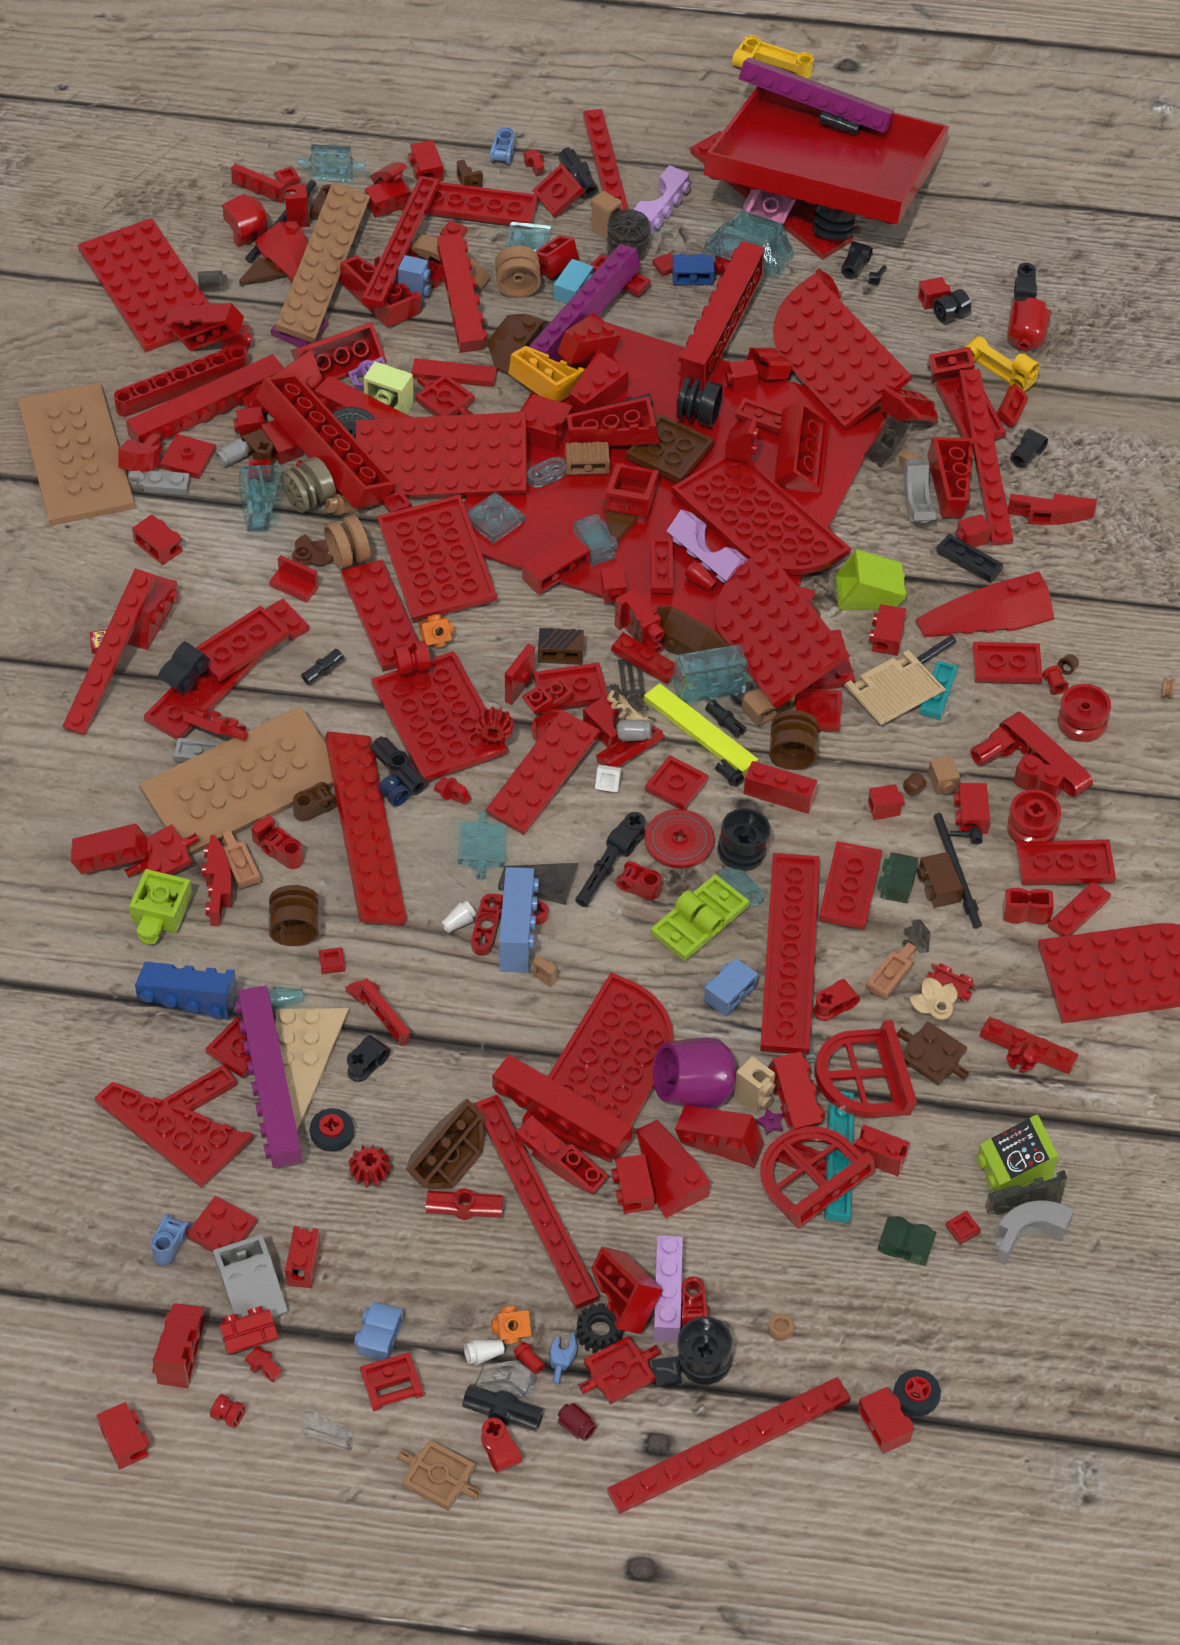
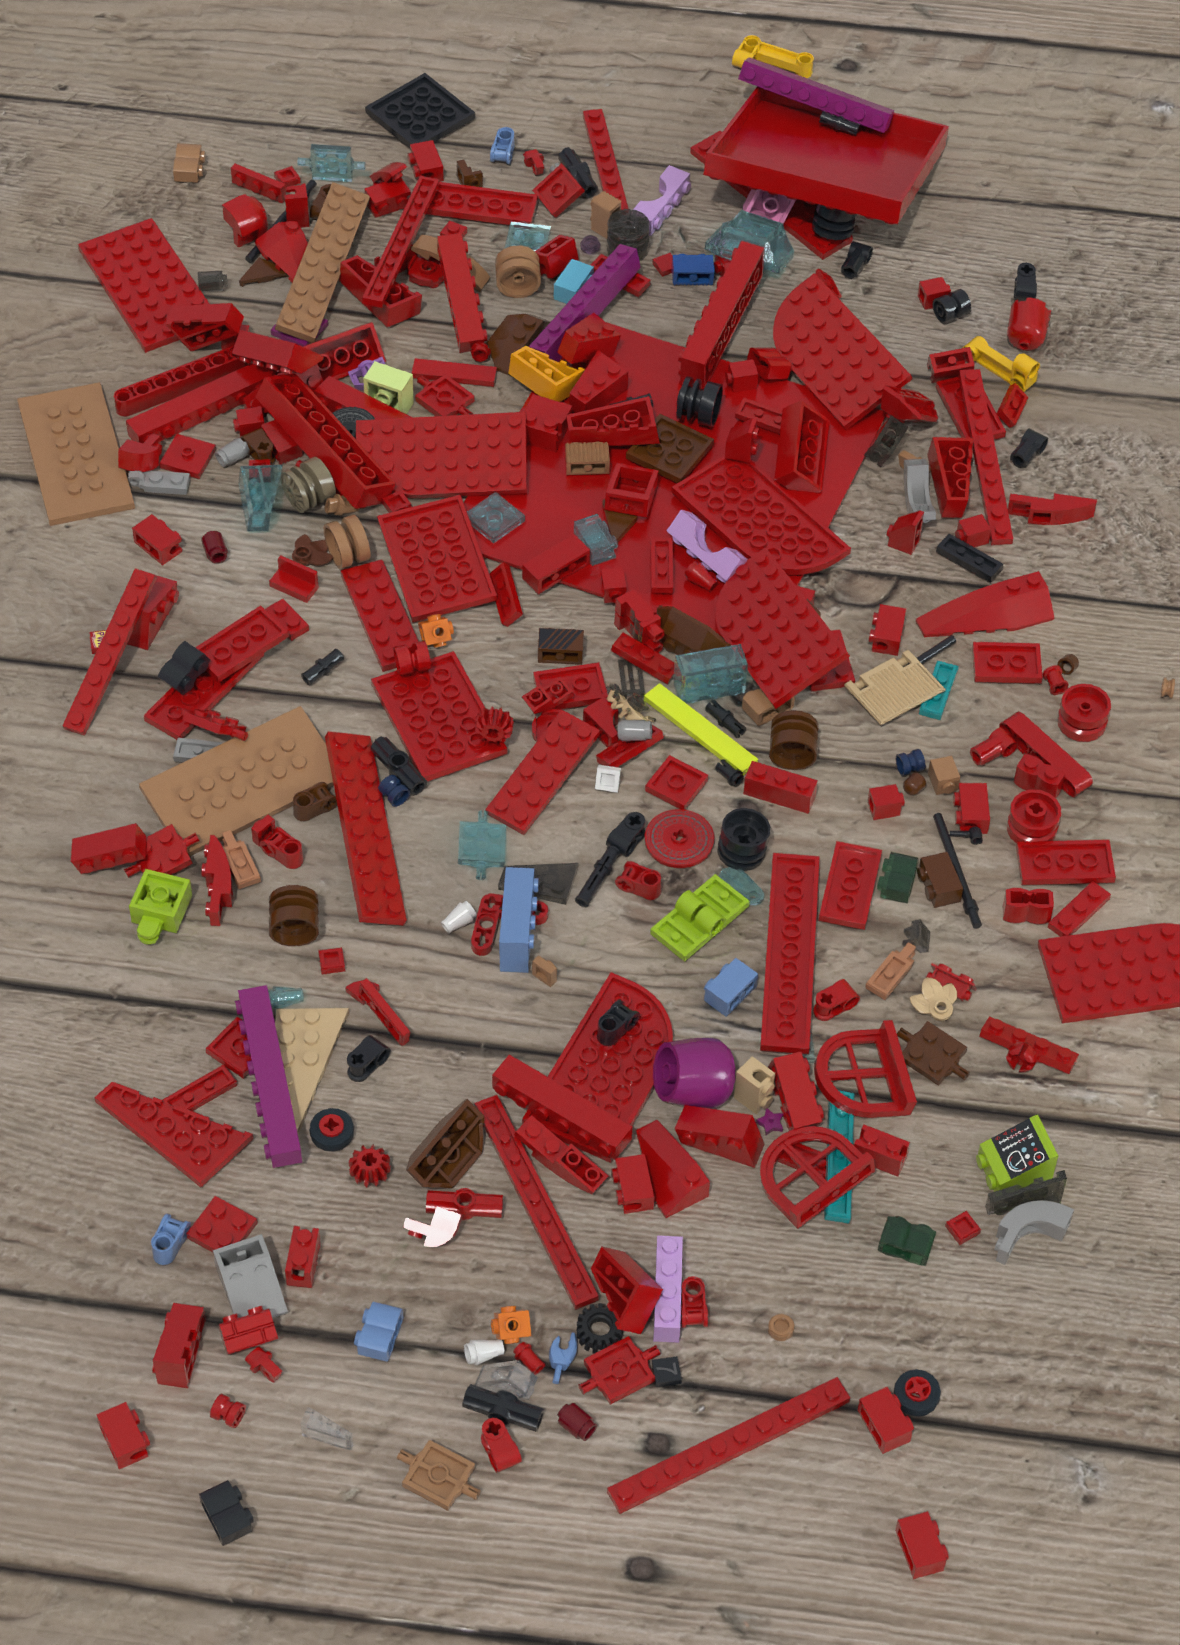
(188, 162): none -> medium nougat brick
(188, 989): blue wedge -> none
(214, 546): none -> dark red brick
(226, 1512): none -> black brick
(274, 353): none -> red slope
(388, 1374): red plate -> none
(416, 275): medium blue brick -> none
(420, 111): none -> black plate
(442, 1228): none -> brick
(452, 789): red piece -> none
(478, 355): none -> red plate
(507, 598): none -> red plate
(519, 674): red plate -> none
(547, 472): clear light blue plate -> none
(590, 244): none -> clear purple plate
(617, 1021): none -> black piece
(704, 1337): black wheel -> none
(823, 705): red plate -> none
(869, 581): lime slope -> none
(874, 278): black hand -> none
(906, 532): none -> red slope
(910, 762): none -> dark blue wheel
(921, 1544): none -> red piece

